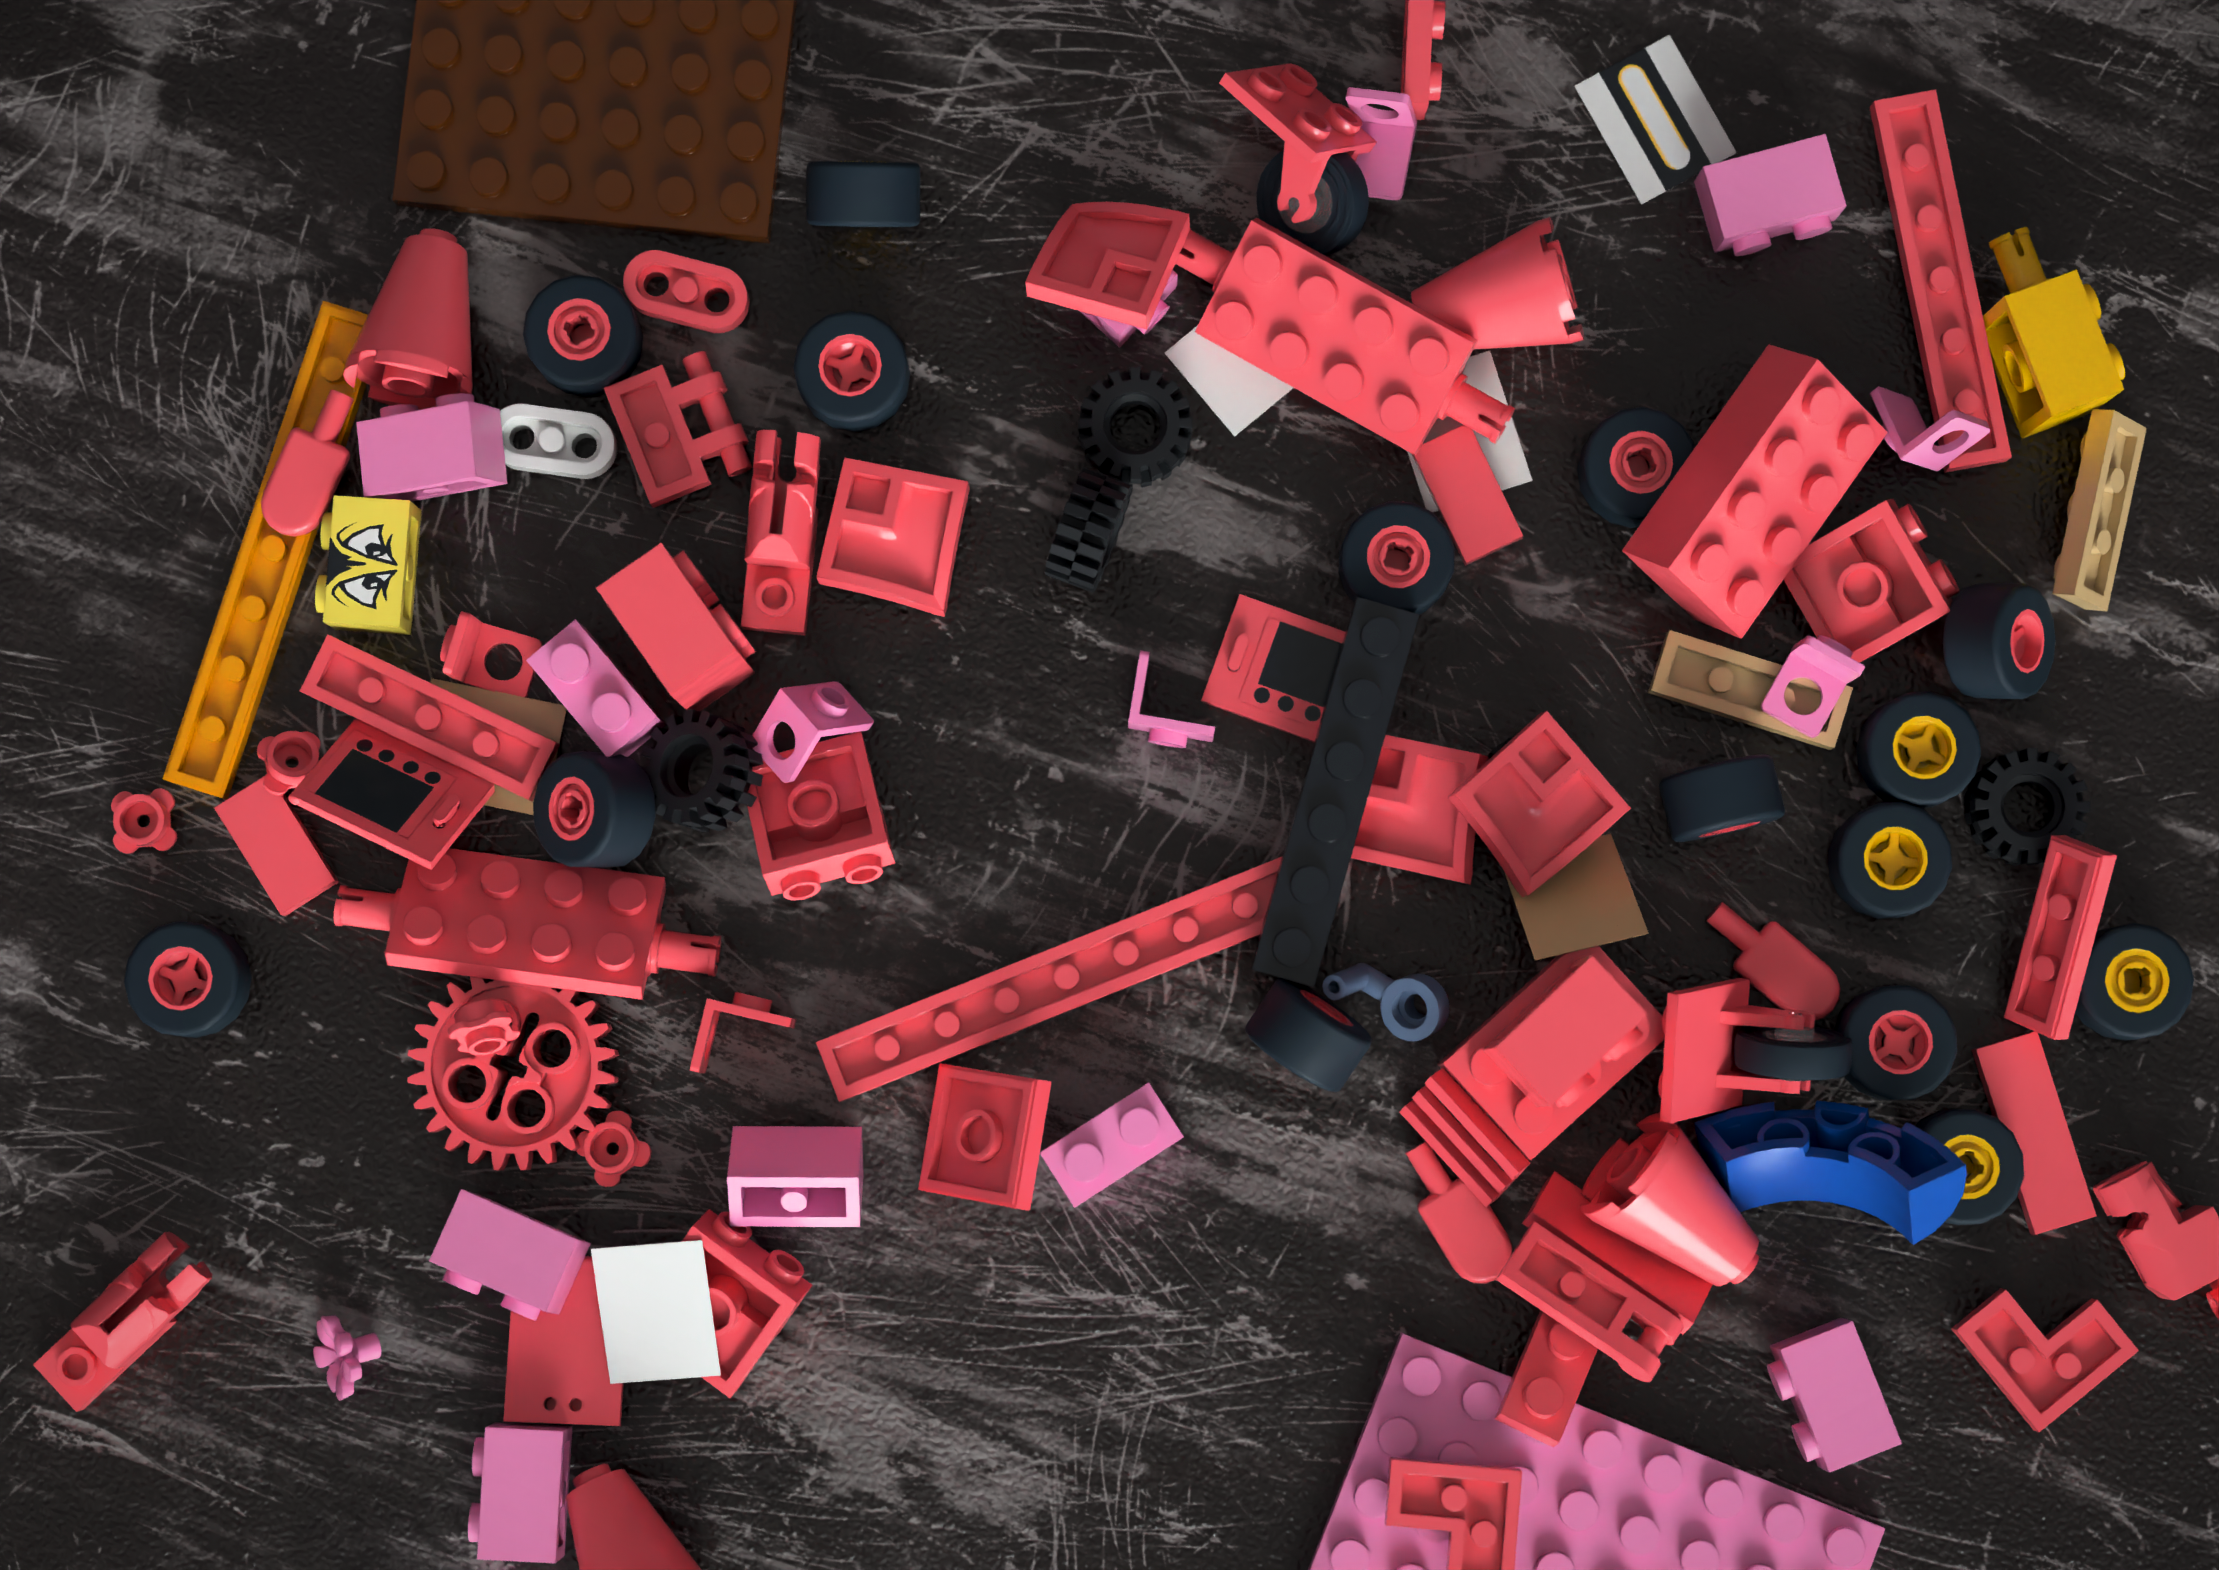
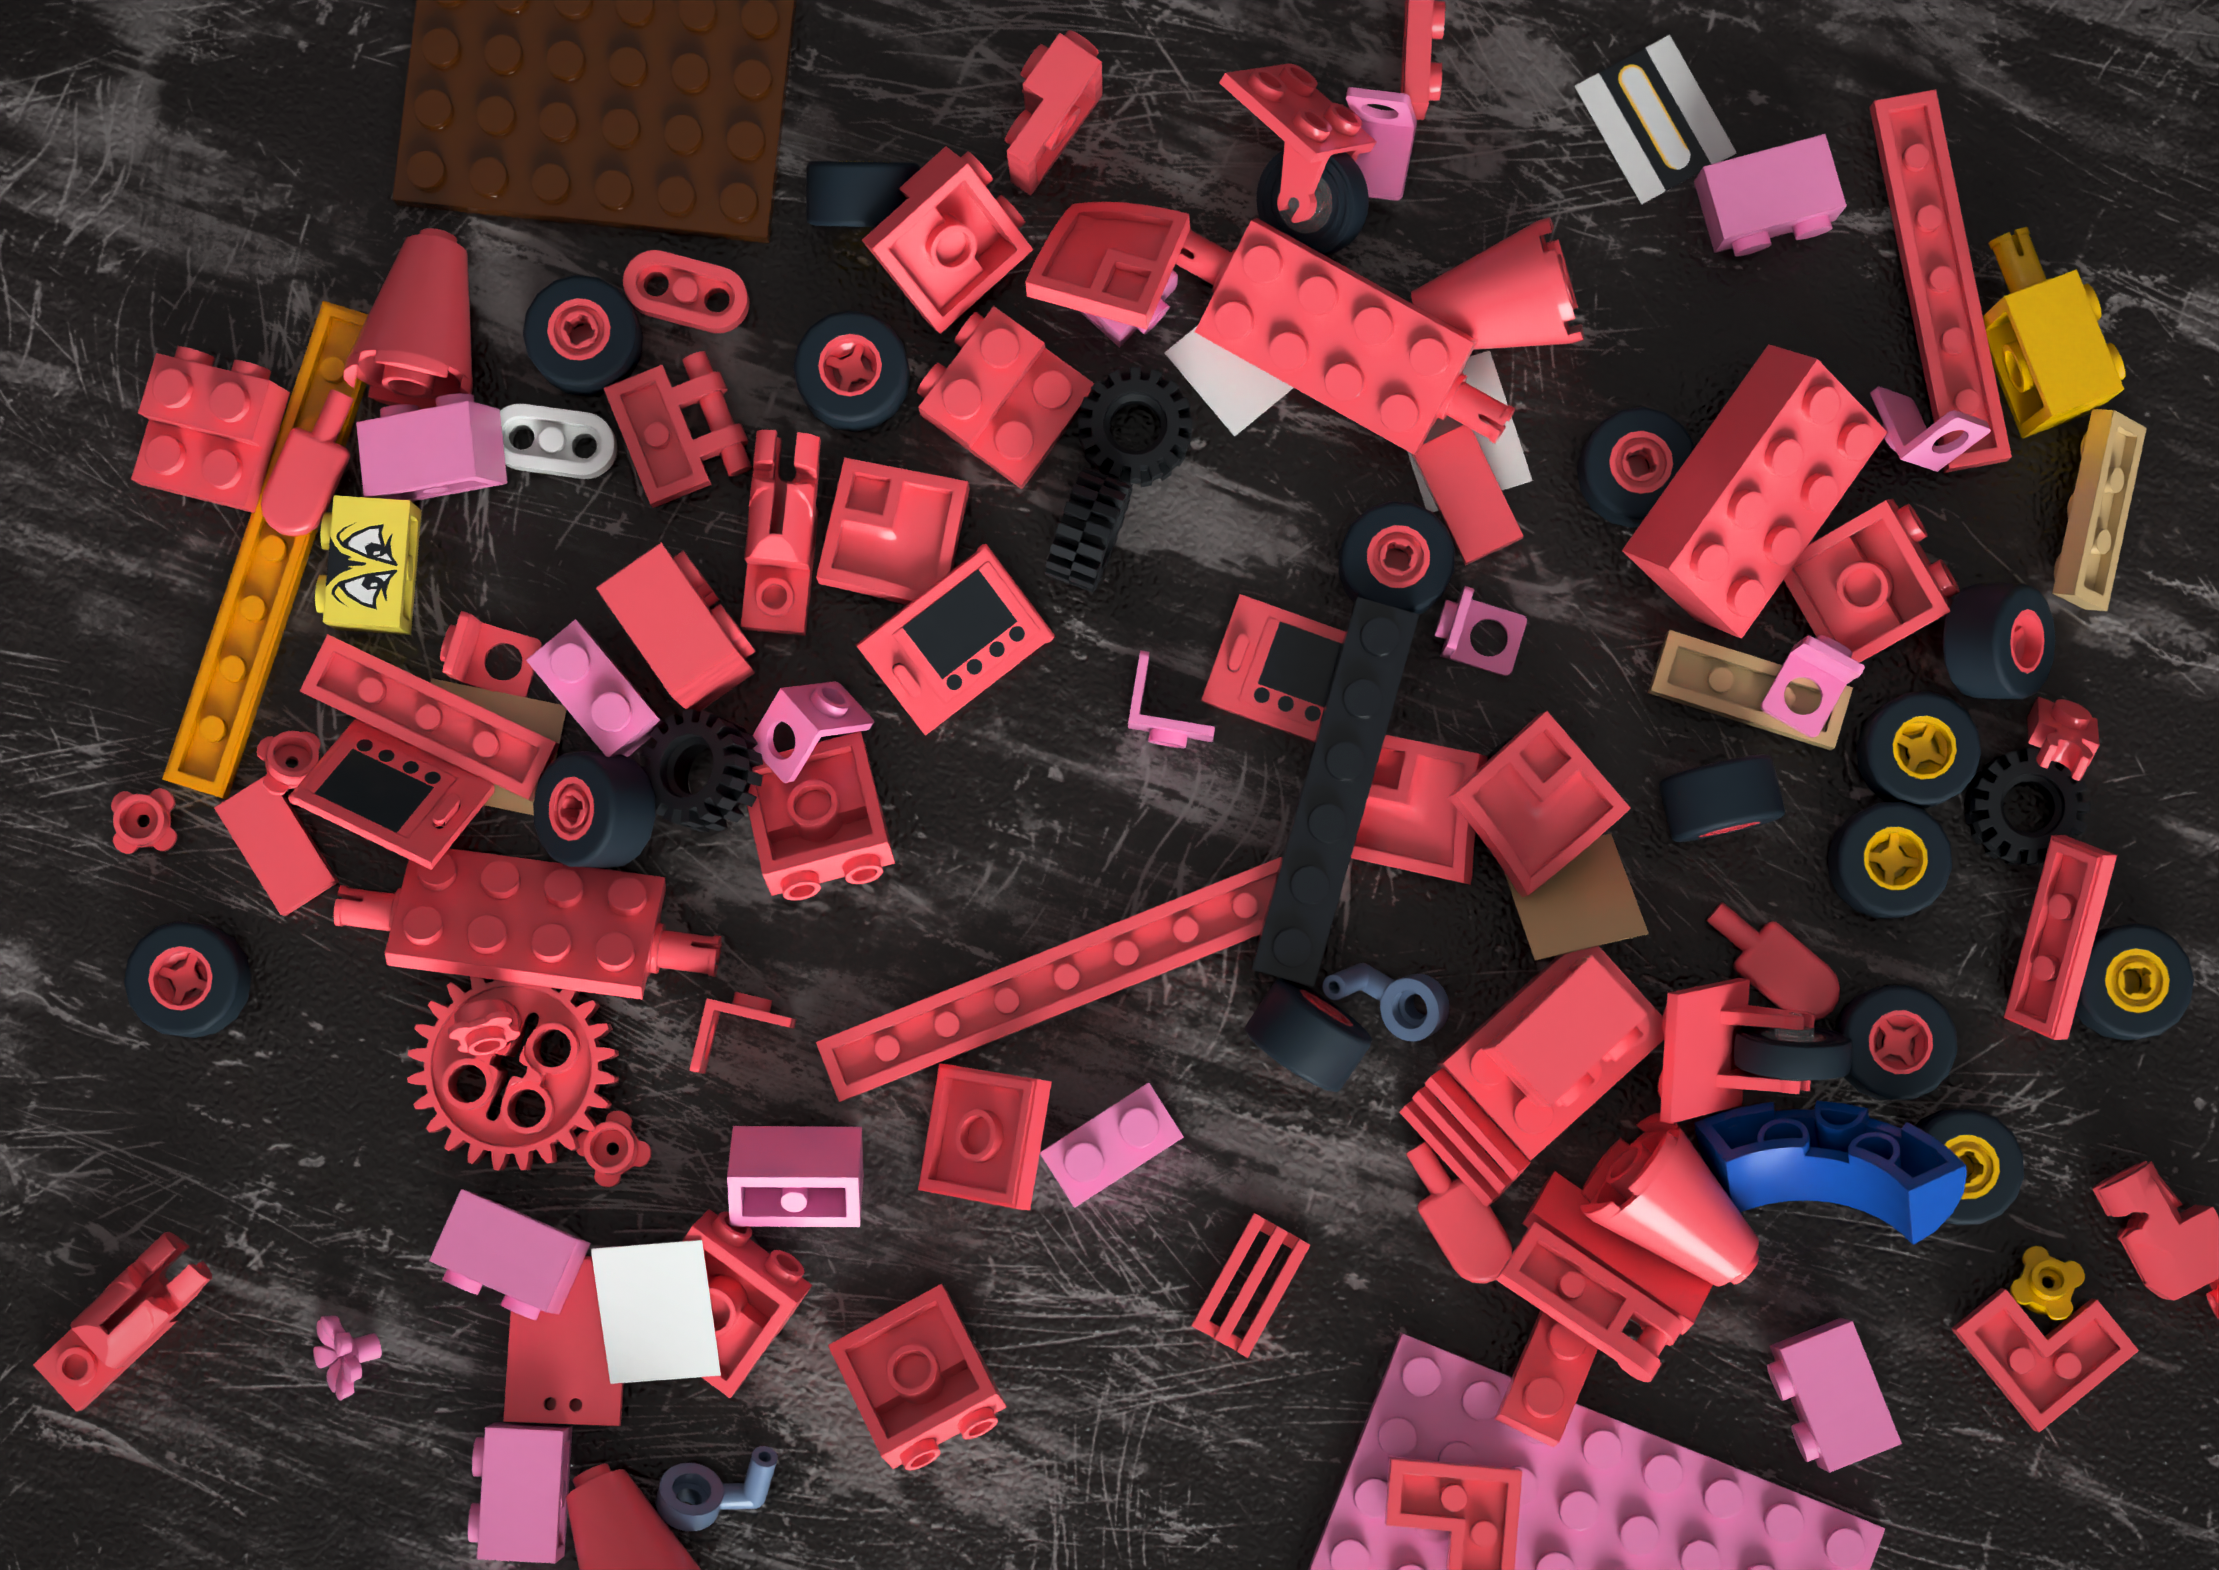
(209, 428): none -> coral plate
(708, 1494): none -> sand blue plate
(918, 1379): none -> coral plate
(949, 238): none -> coral plate
(955, 639): none -> coral container
(1003, 395): none -> coral plate
(1058, 96): none -> coral plate
(1224, 1332): none -> coral tile
(1456, 626): none -> bright pink bracket
(2027, 1103): coral tile -> none
(2032, 1294): none -> yellow plate
(2064, 734): none -> coral plate

